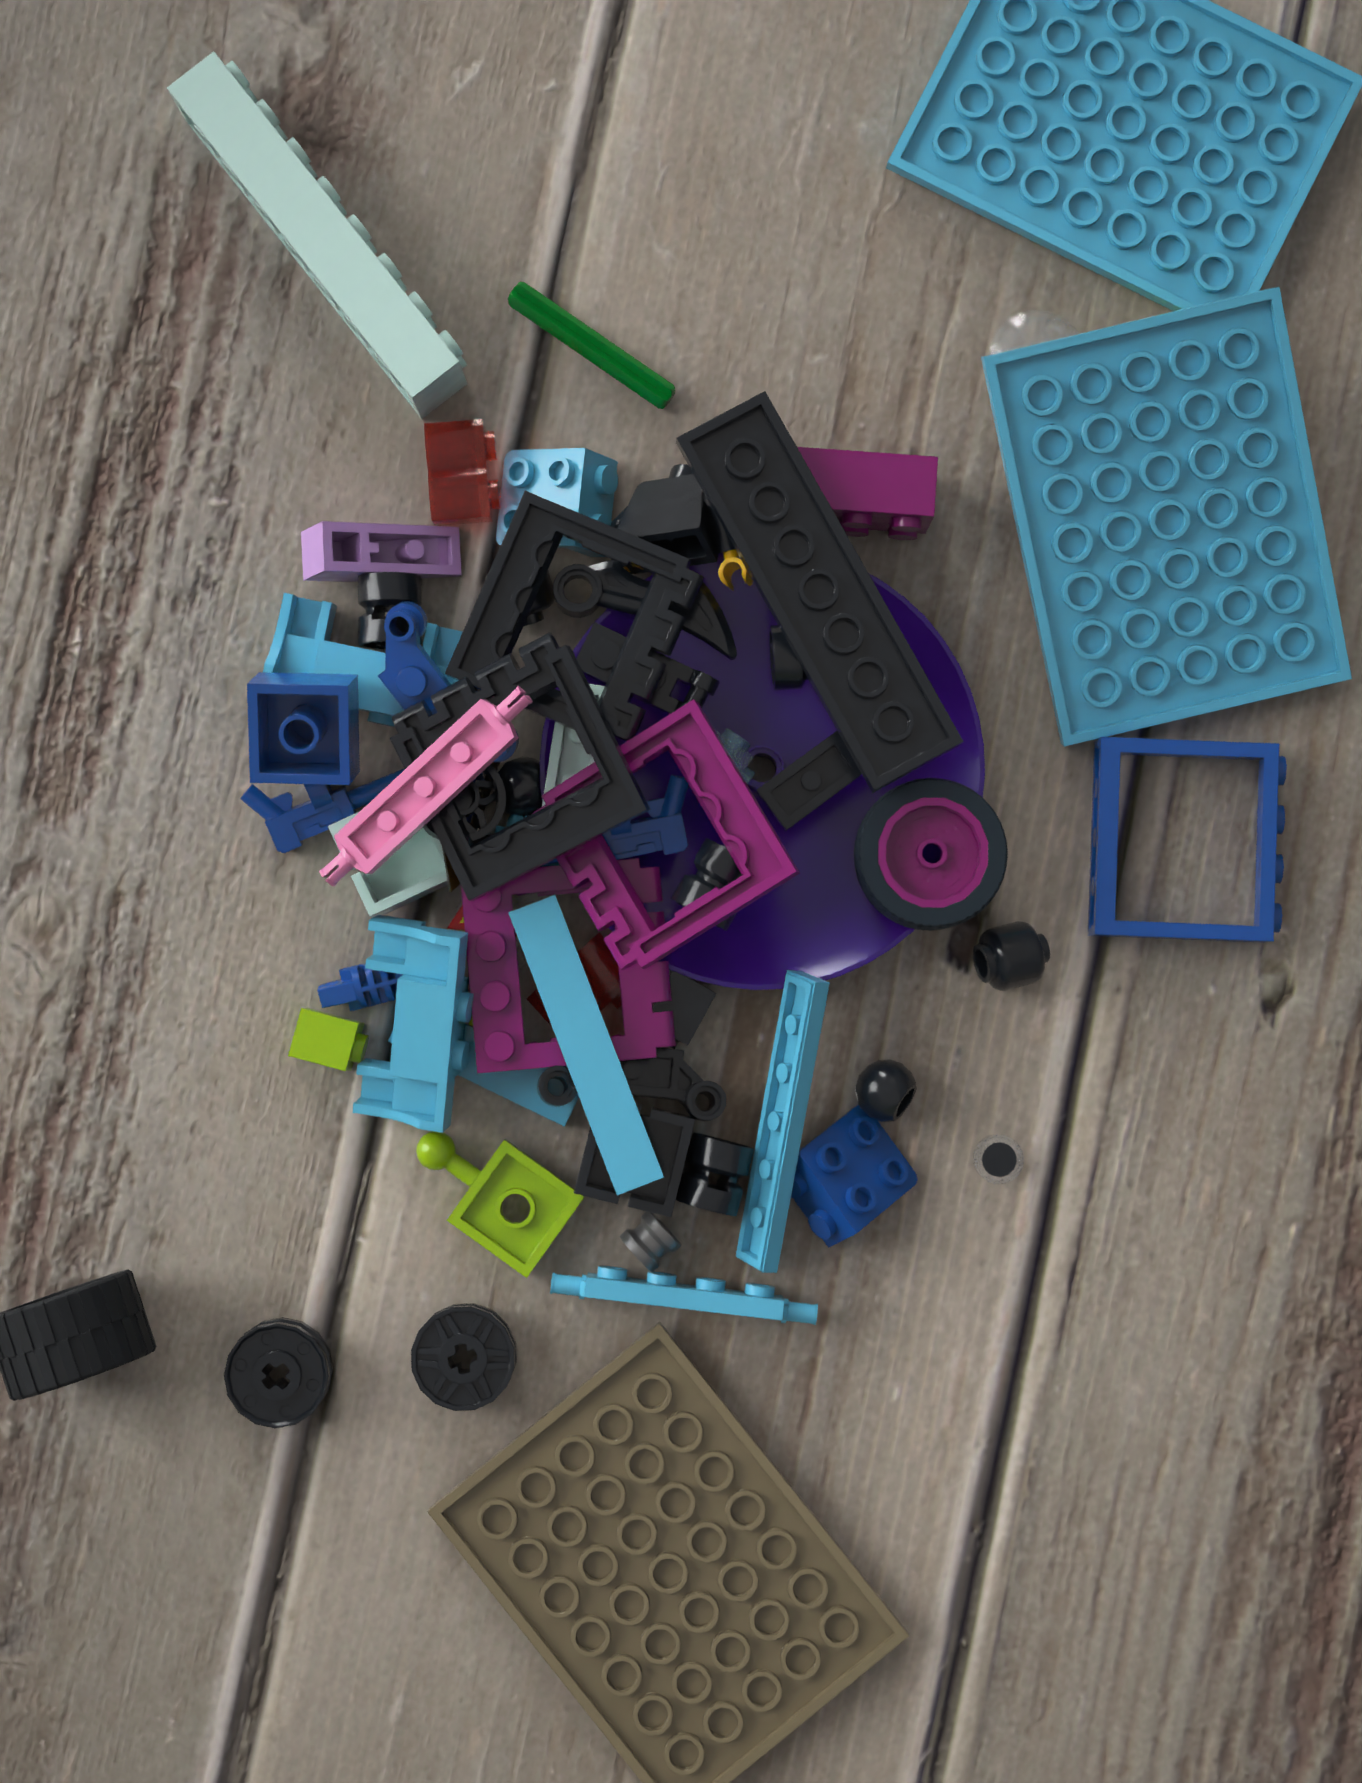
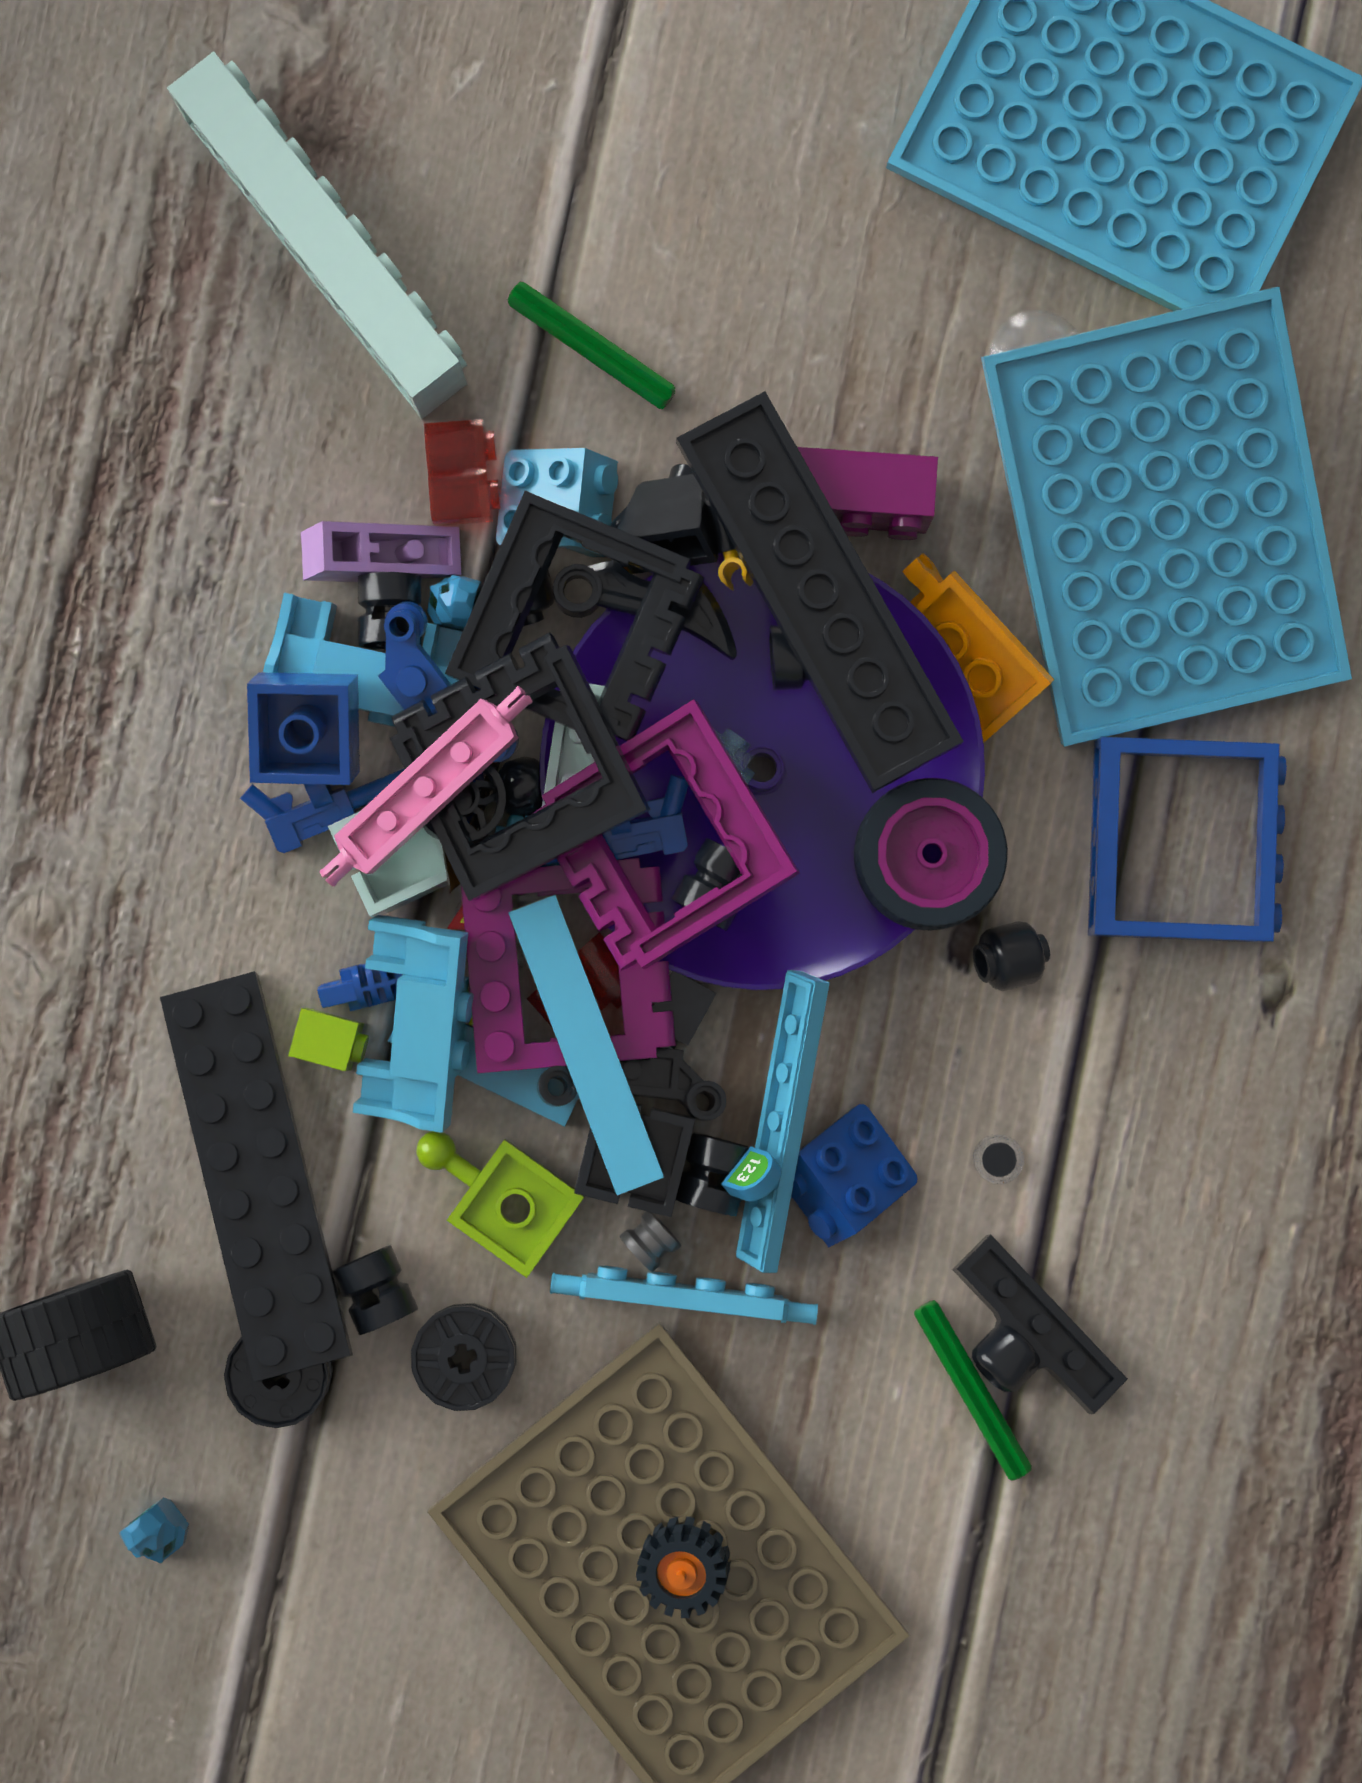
(156, 1531): none -> dark azure rock
(256, 1177): none -> black plate
(369, 1272): none -> black wheel
(453, 601): none -> dark azure rock
(601, 653): black plate -> none
(683, 1567): none -> black wheel
(753, 1176): none -> dark azure tile
(809, 781): black plate -> none
(885, 1090): black piece -> none
(973, 1390): none -> green axle
(992, 659): none -> light orange tile
(1032, 1332): none -> black plate

